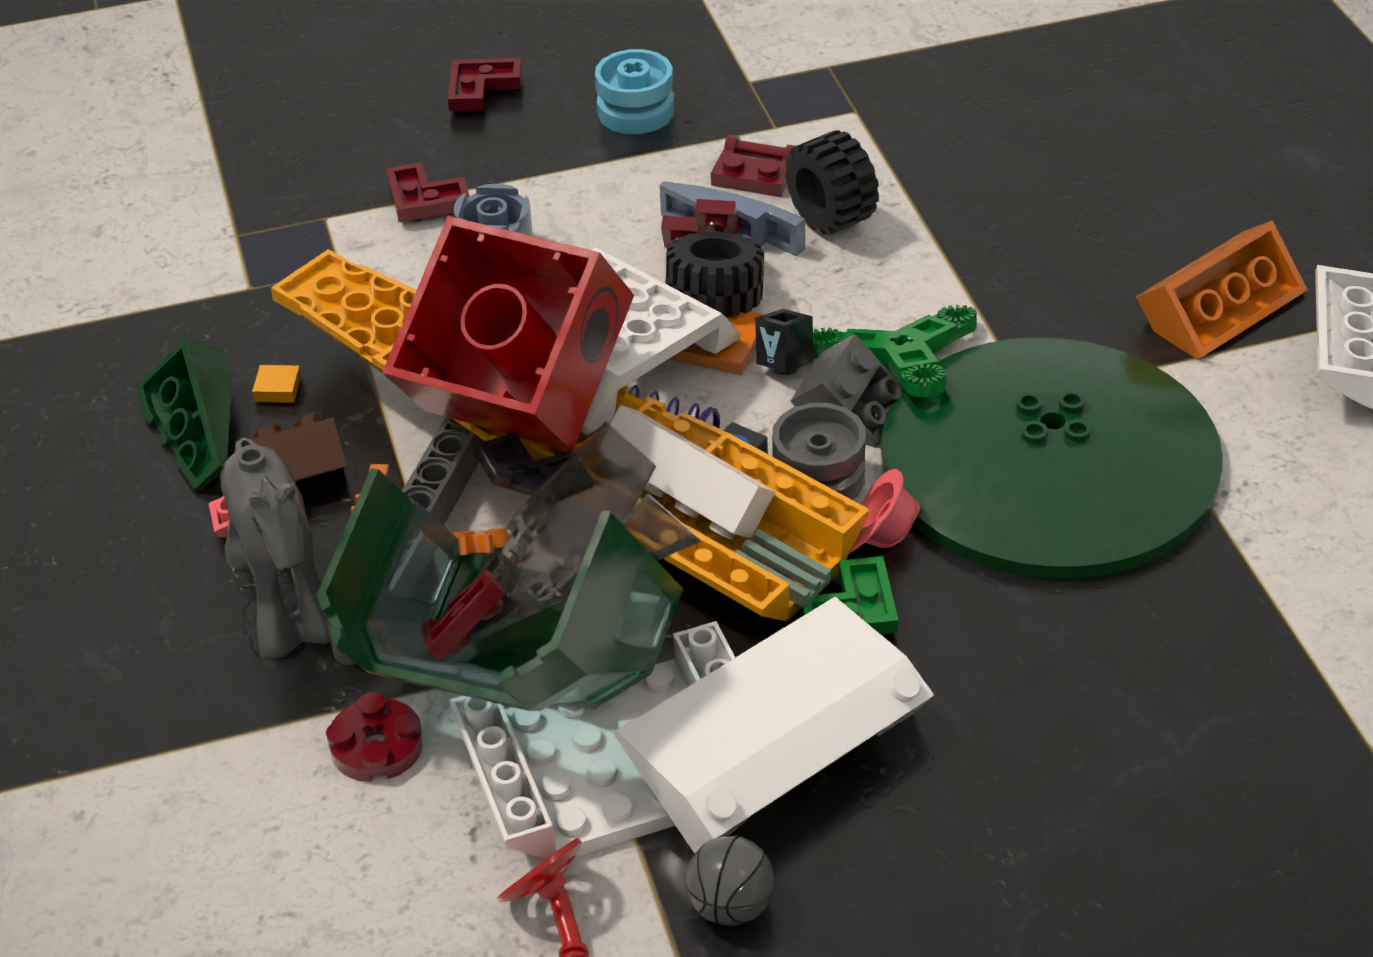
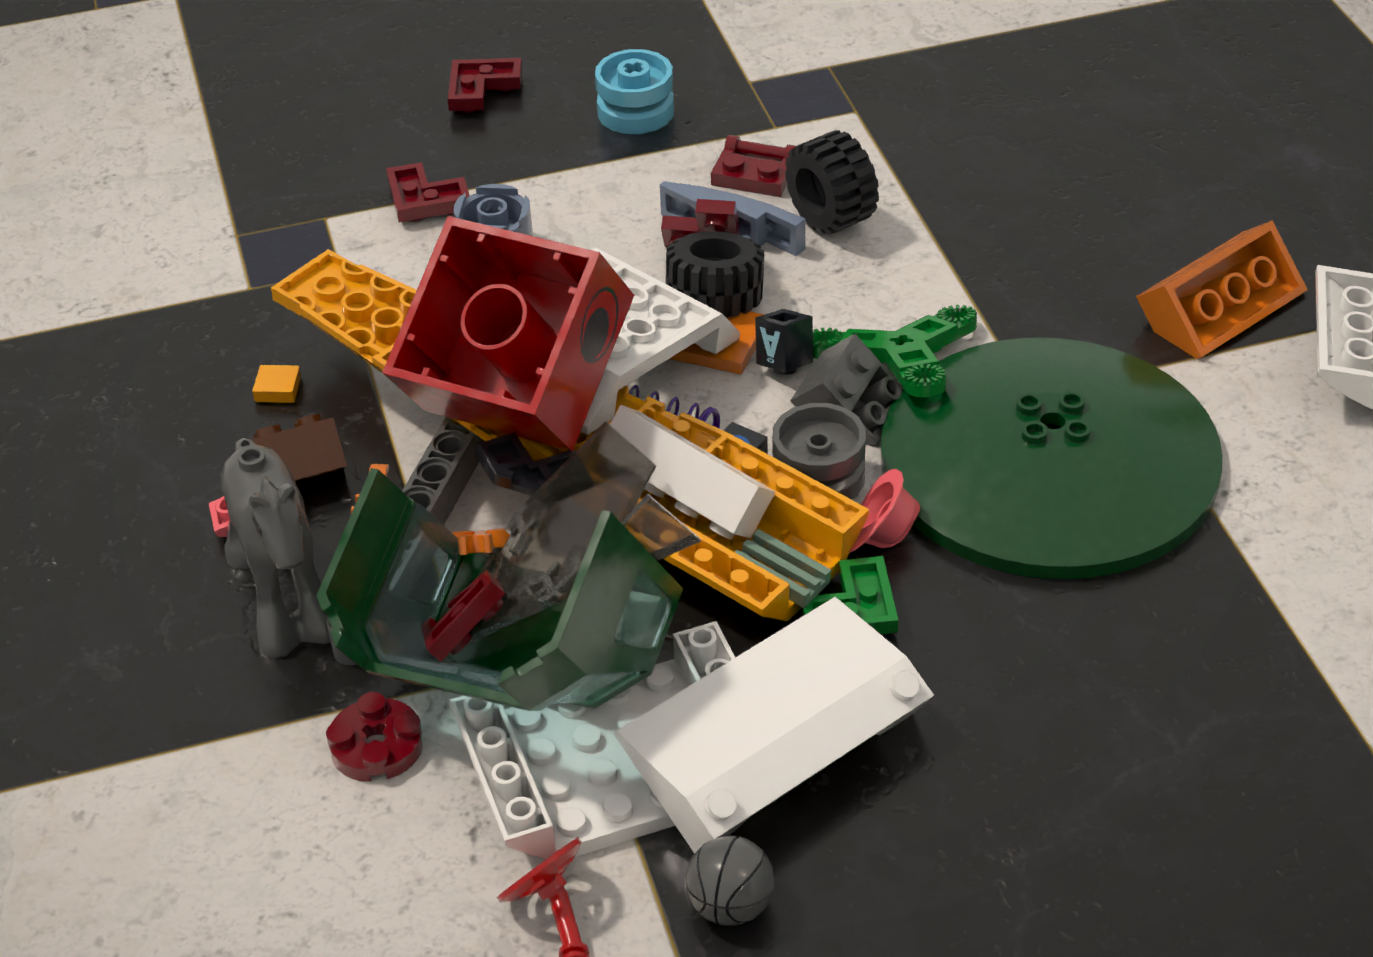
(190, 406): dark green wedge -> none

